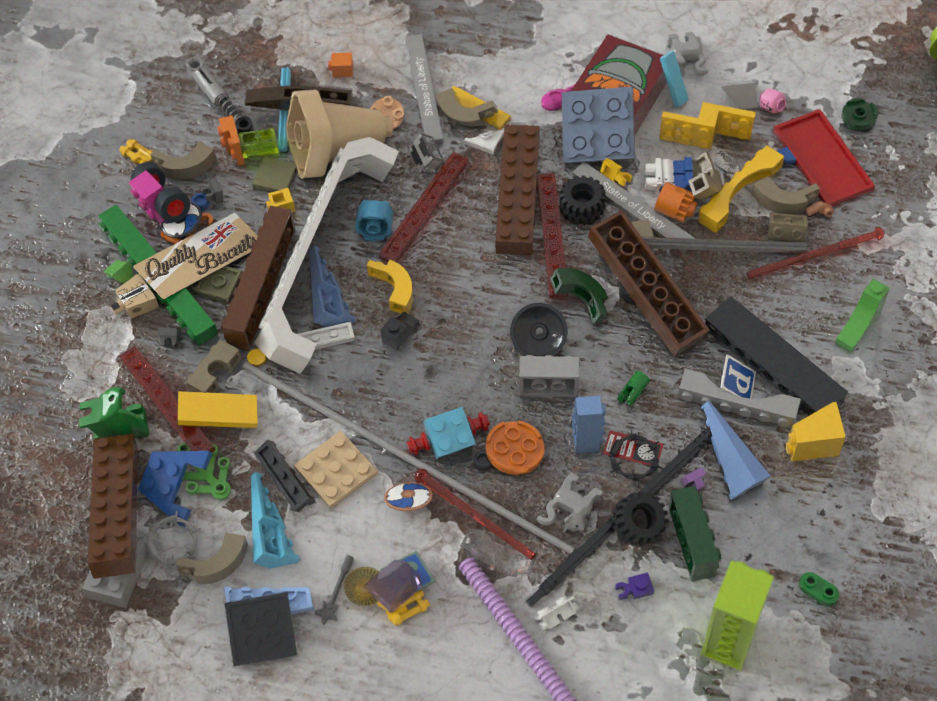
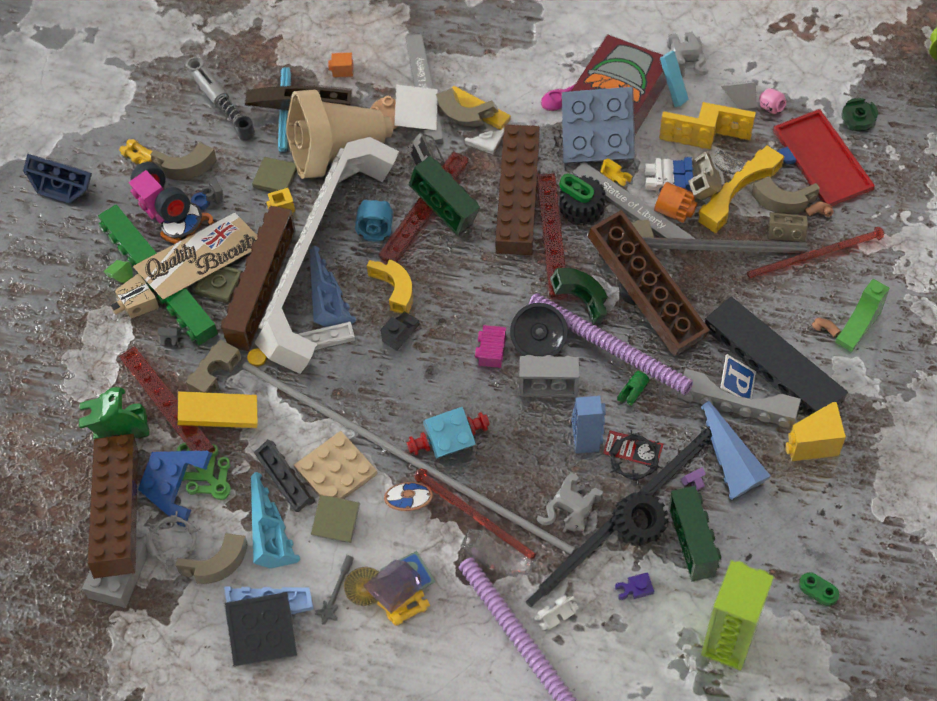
(56, 179): none -> dark blue wedge
(230, 138): orange plate -> none
(258, 143): clear neon green brick -> none
(335, 518): none -> olive tile
(416, 107): none -> white sticker
(444, 195): none -> dark green brick
(481, 461): black tile -> none
(491, 347): none -> dark pink brick
(515, 447): orange tile -> none
(576, 188): none -> green plate
(620, 349): none -> lavender piece
(828, 325): none -> nougat arm

